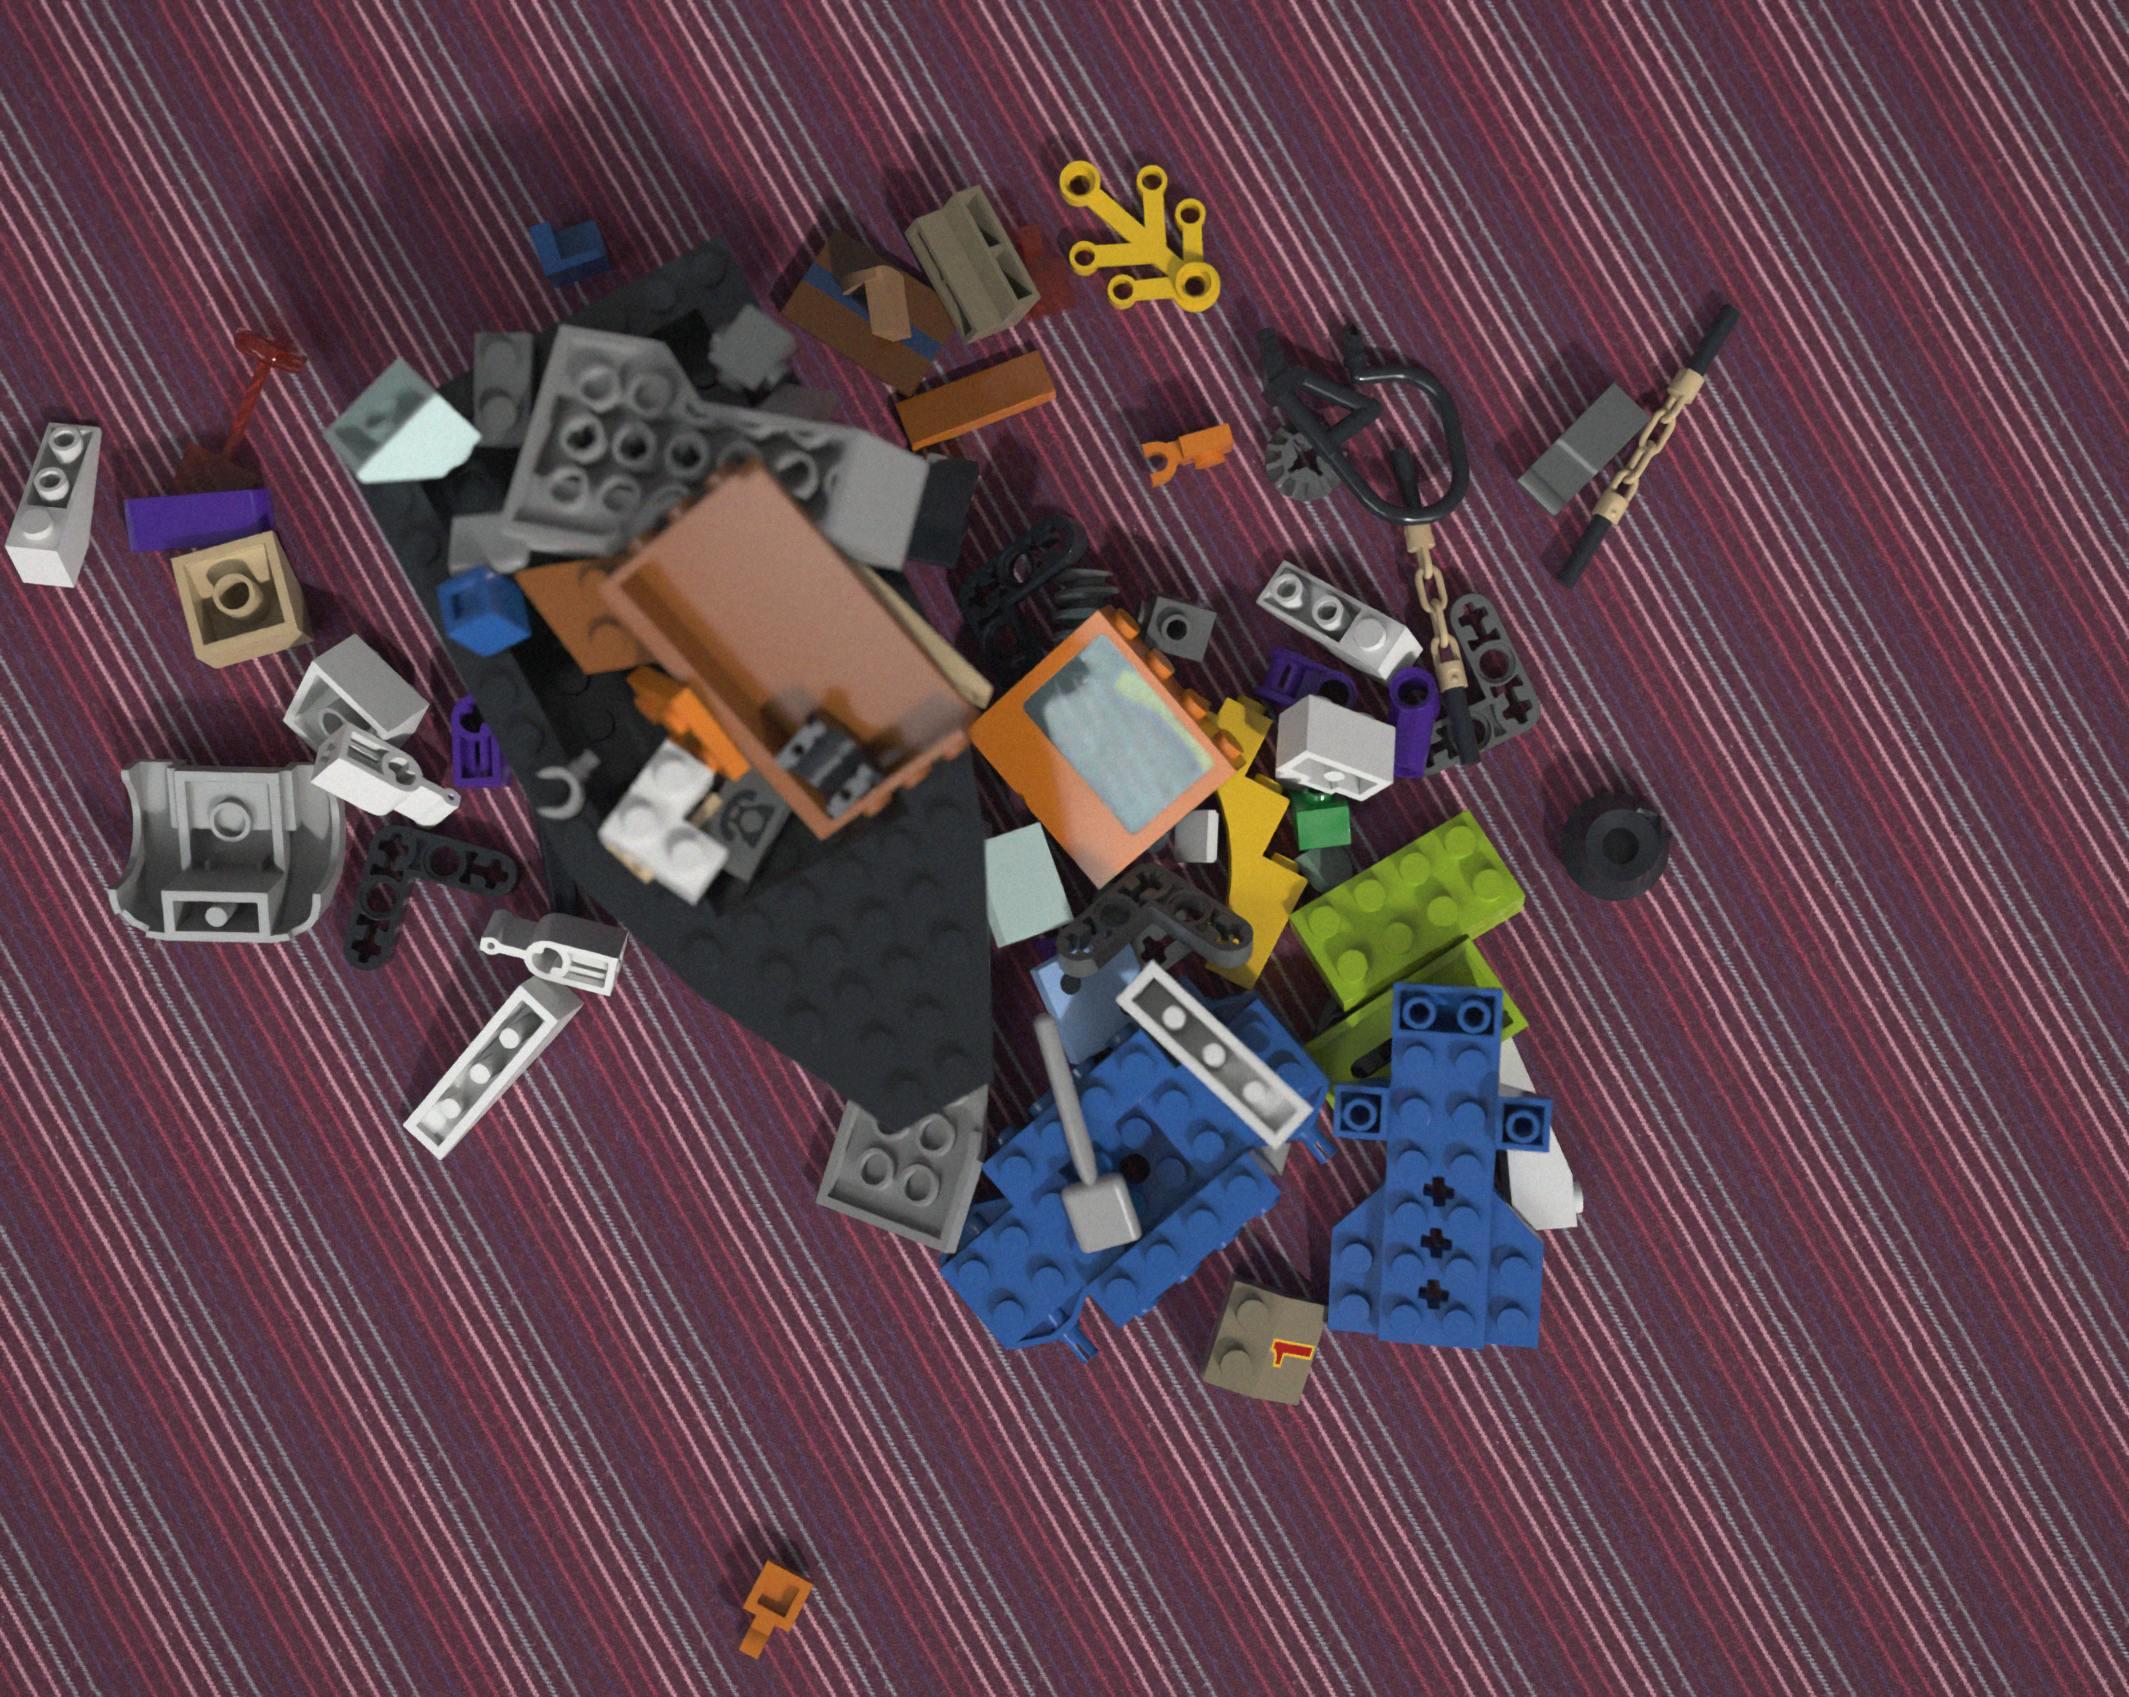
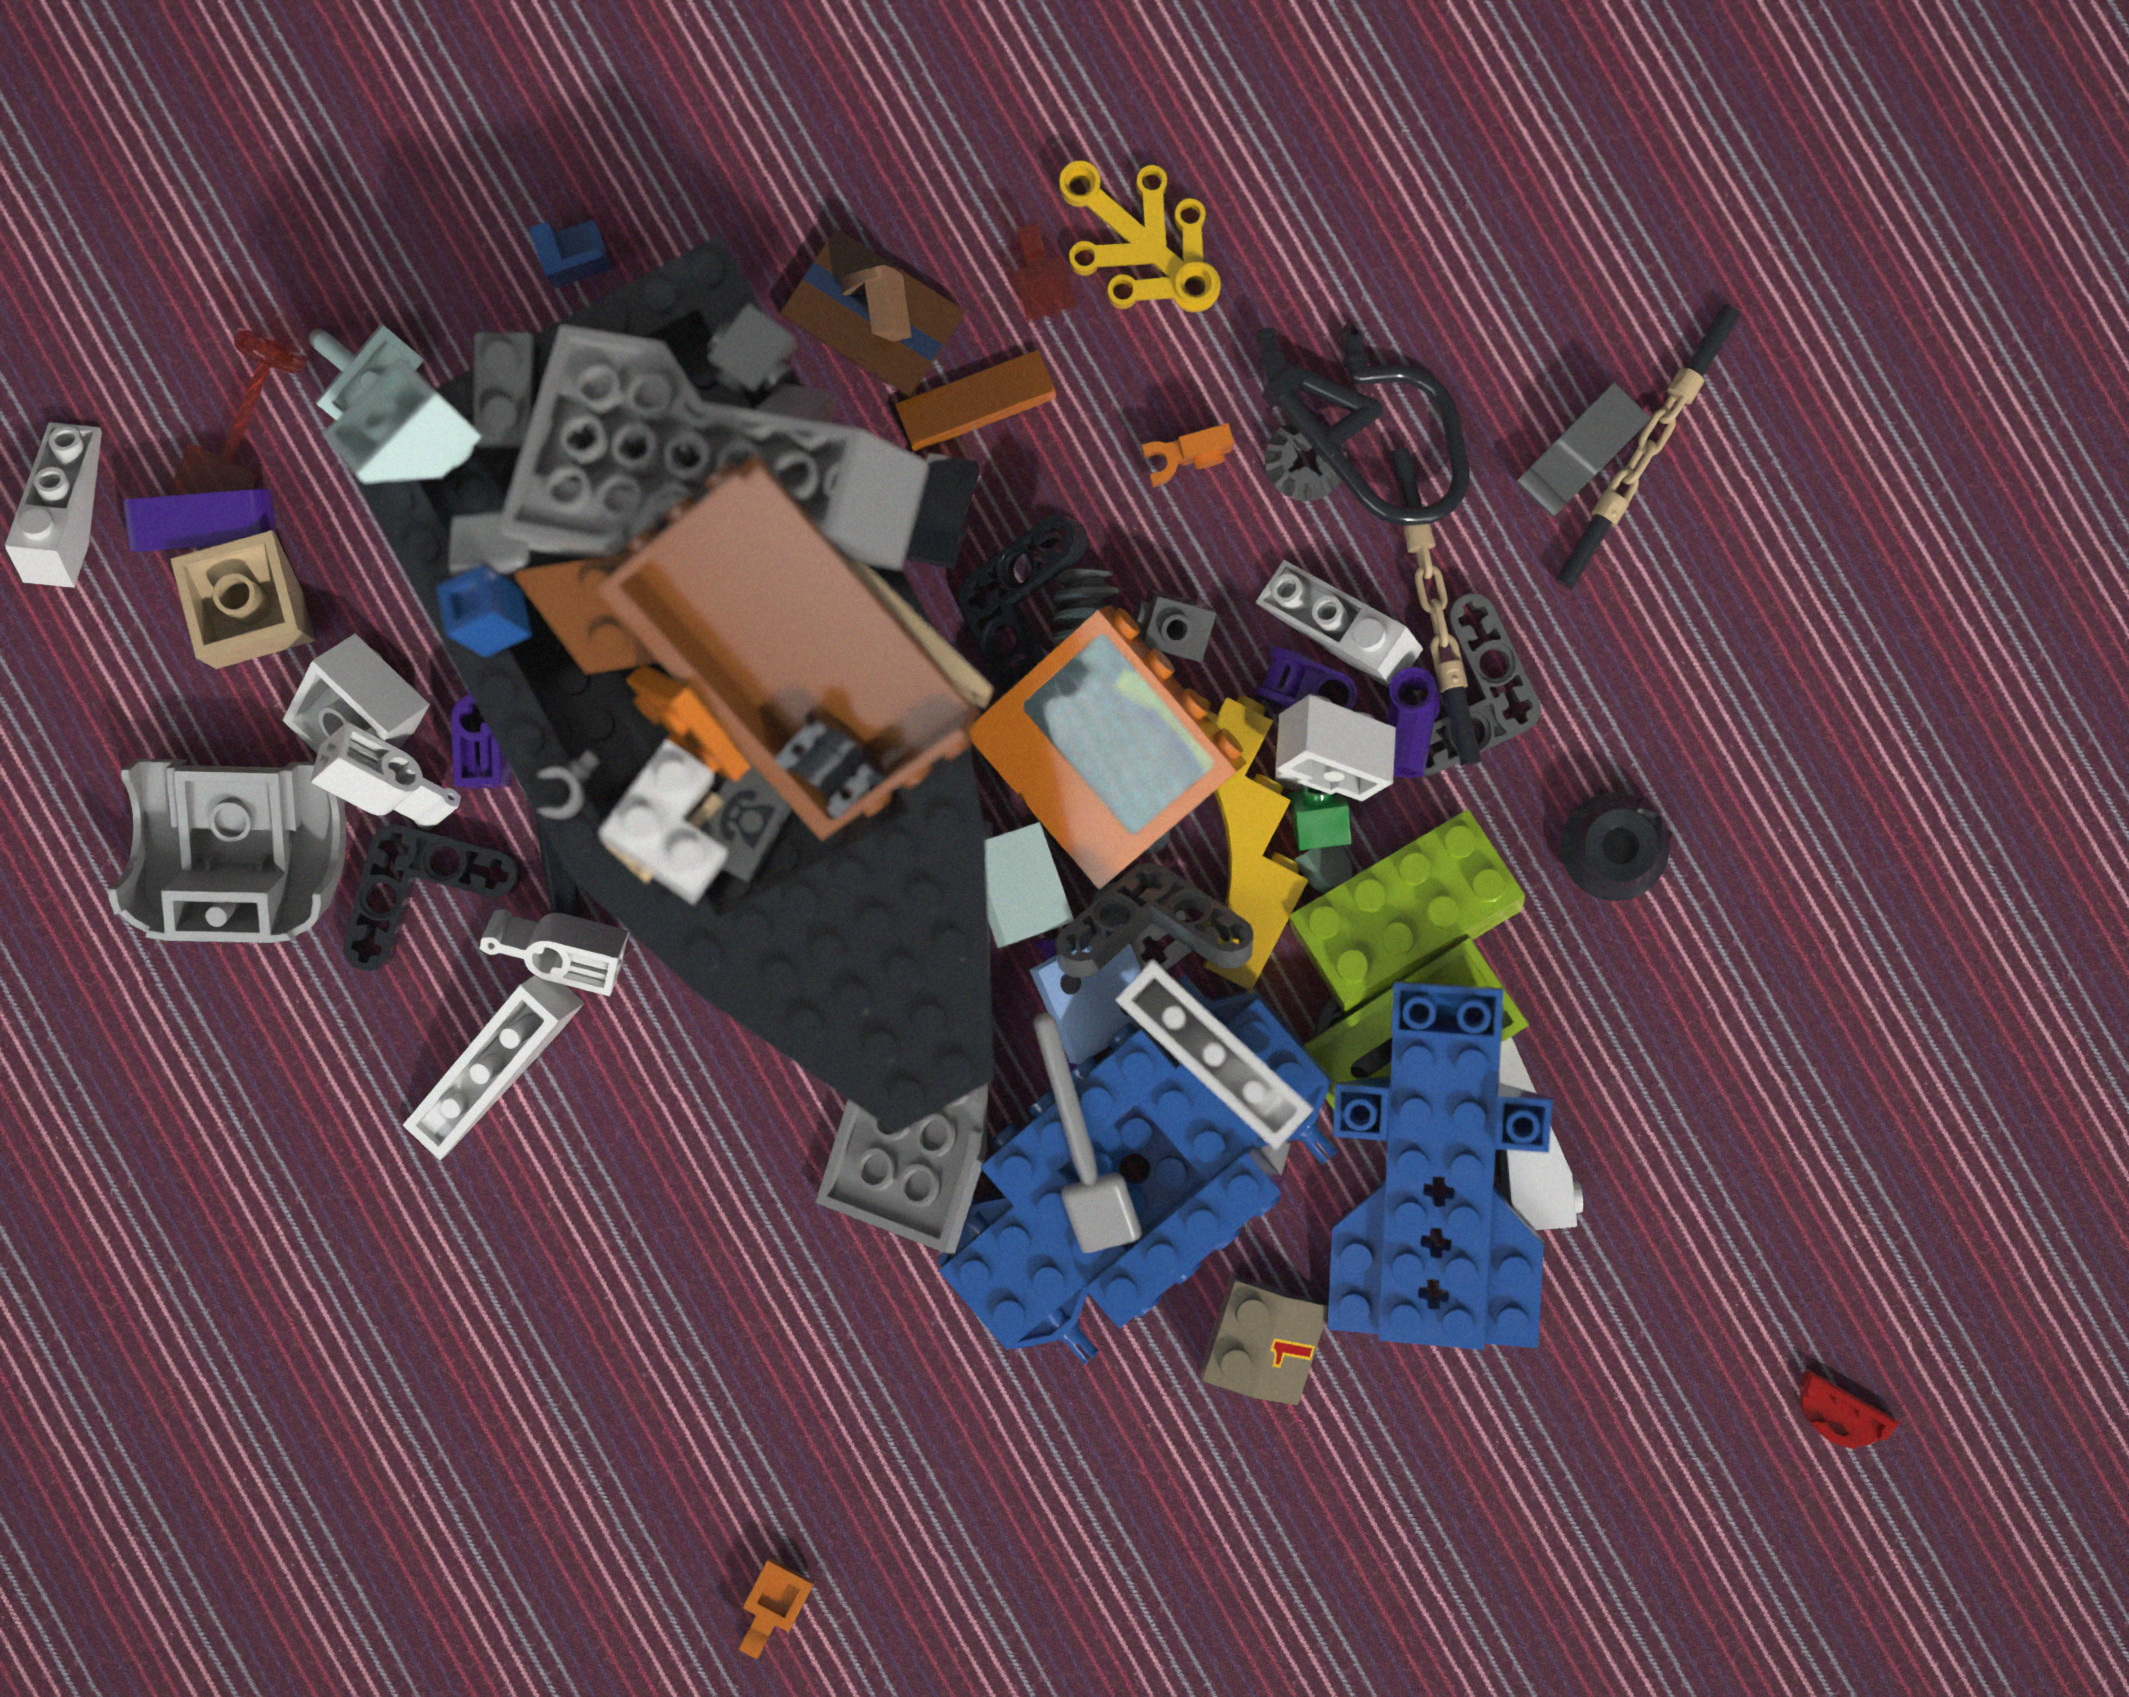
(358, 370): none -> light aqua plate
(973, 265): dark tan piece -> none
(1197, 837): white slope -> none
(1840, 1415): none -> red tile

